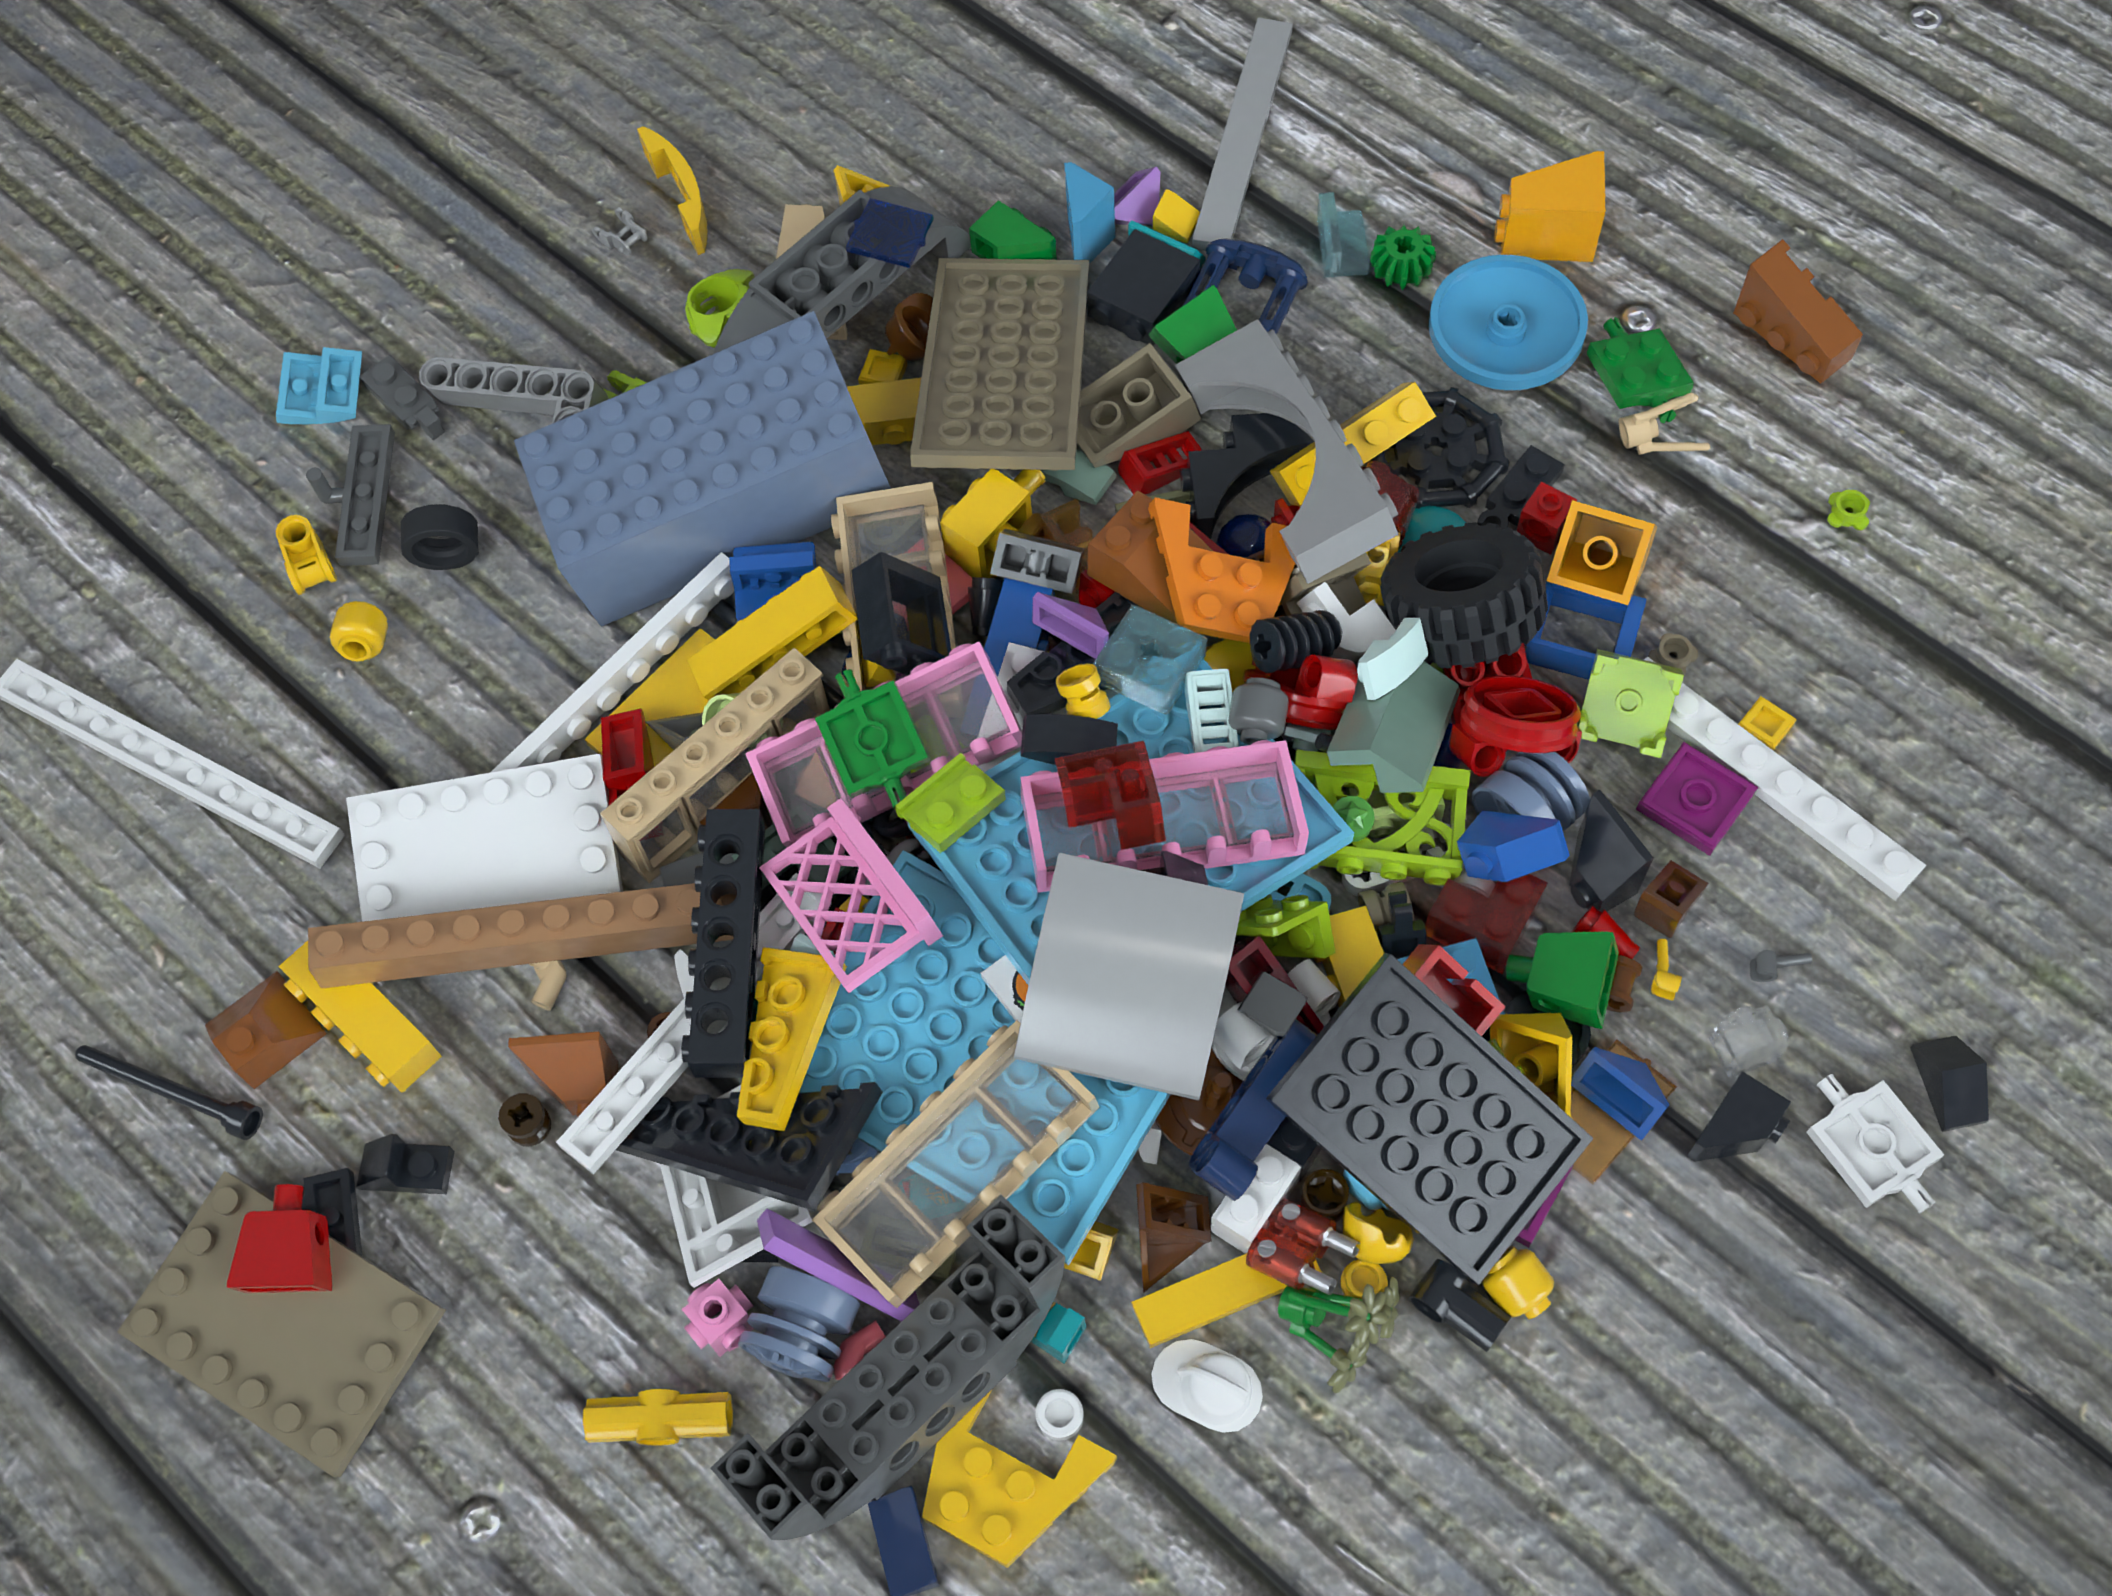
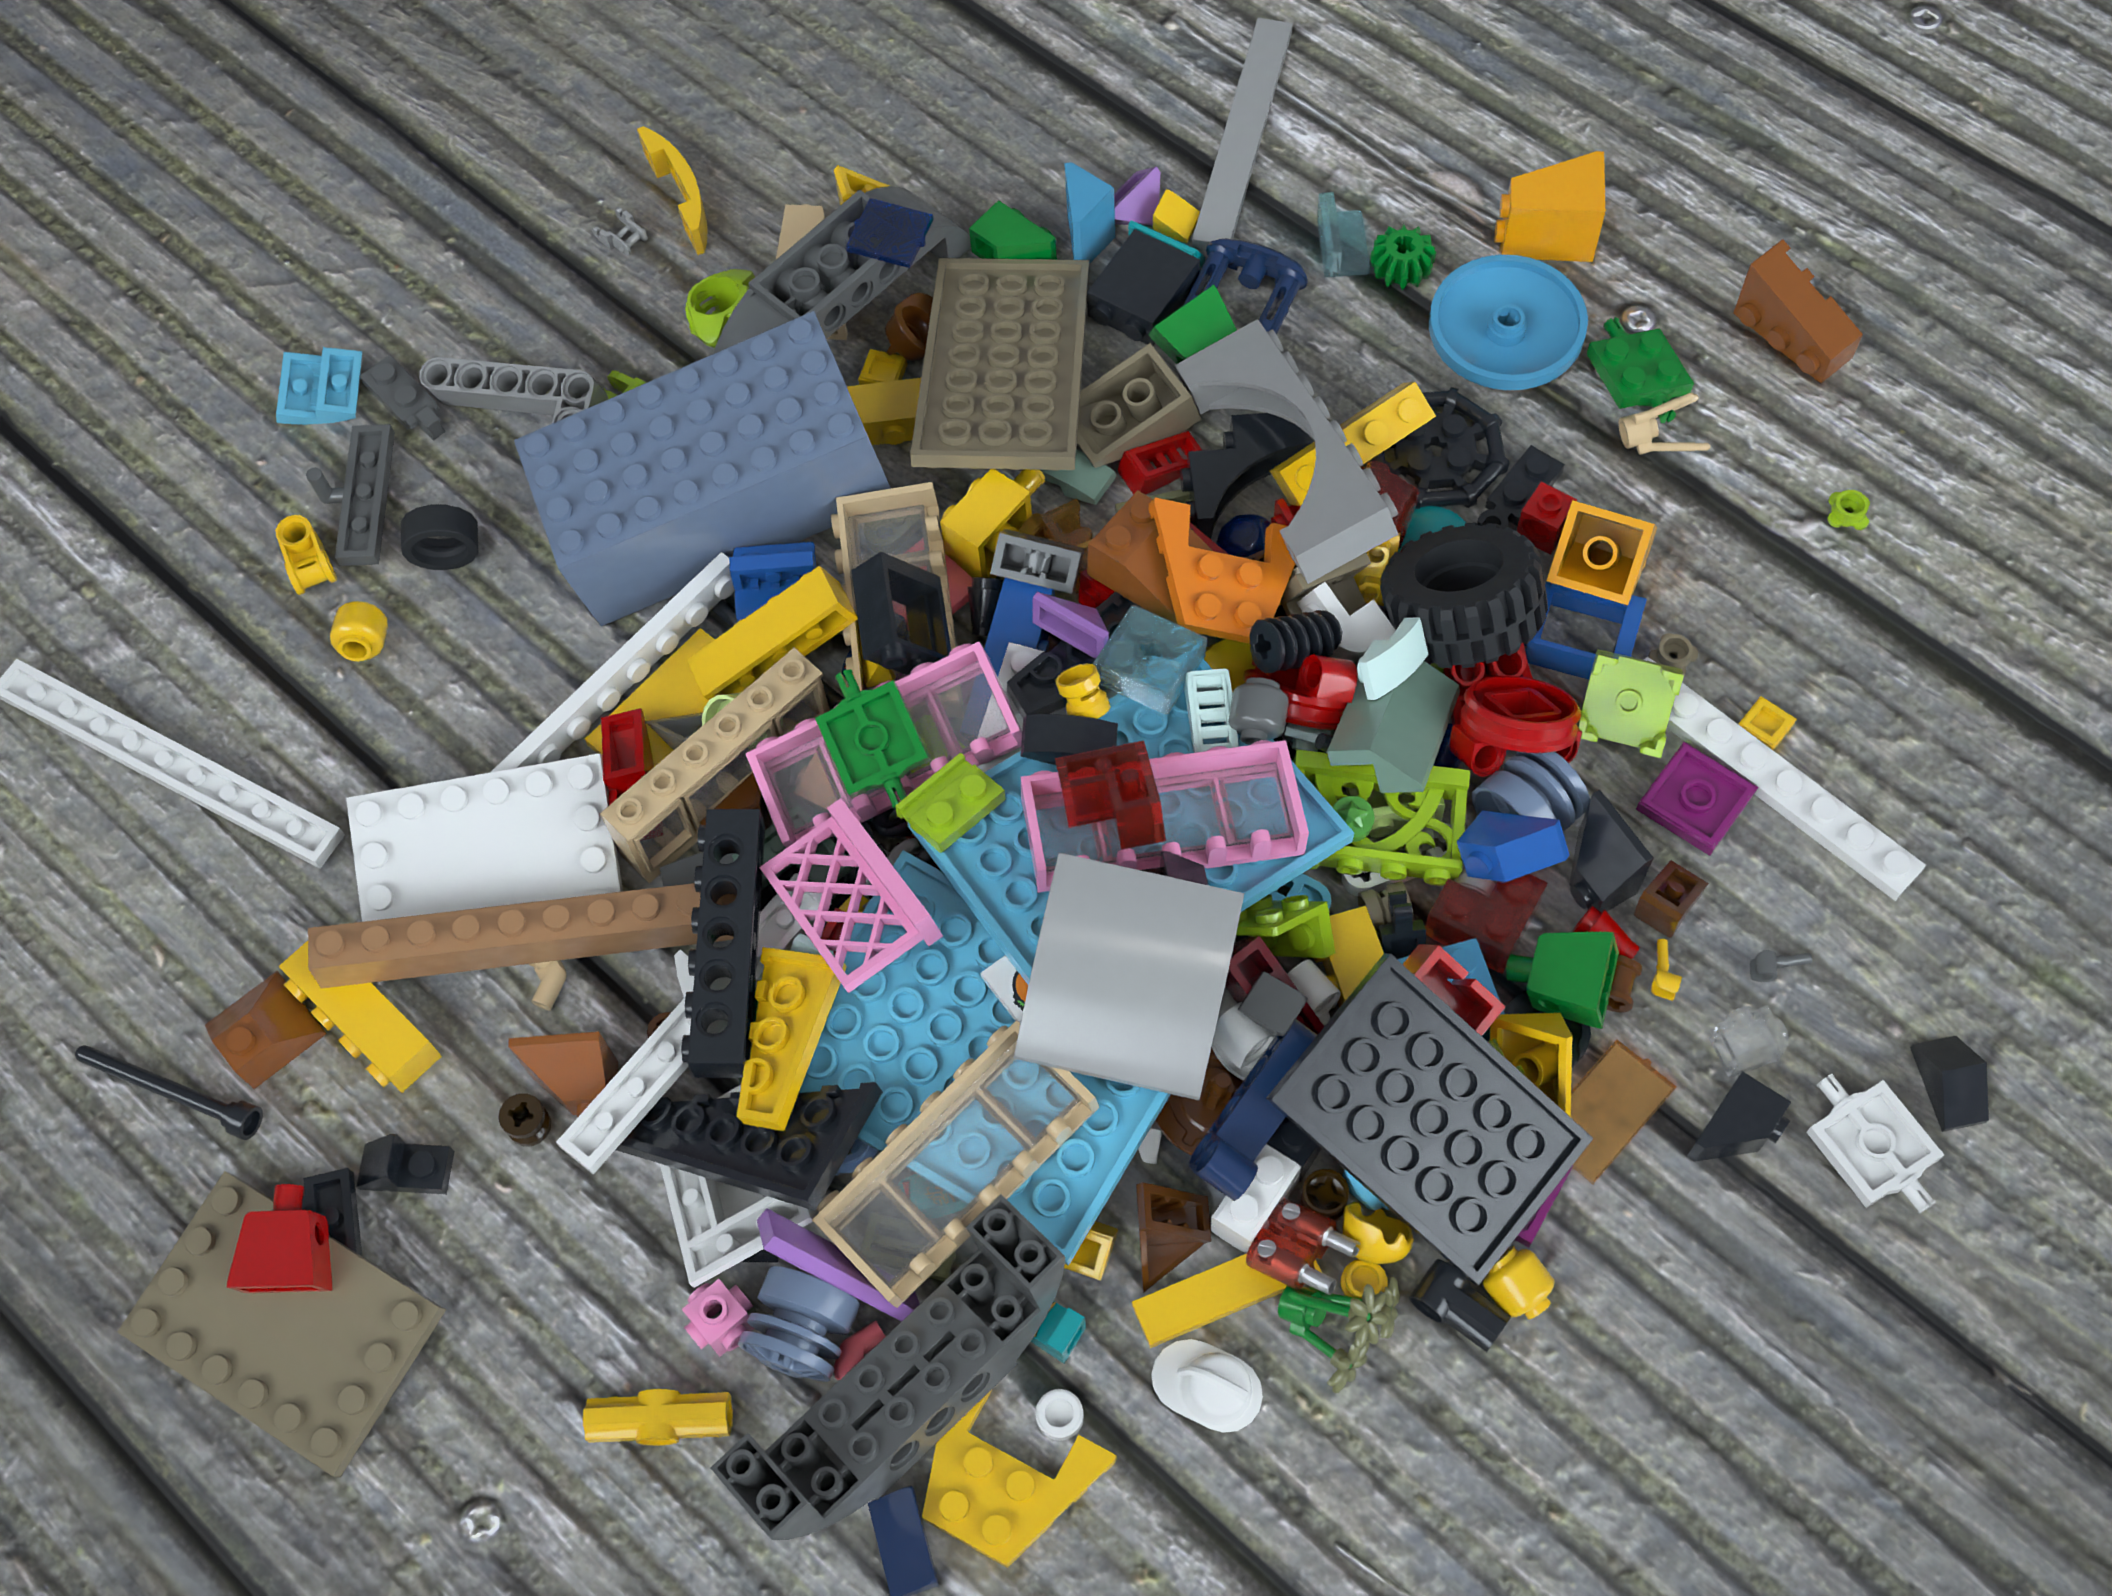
(1621, 1089): blue slope -> none

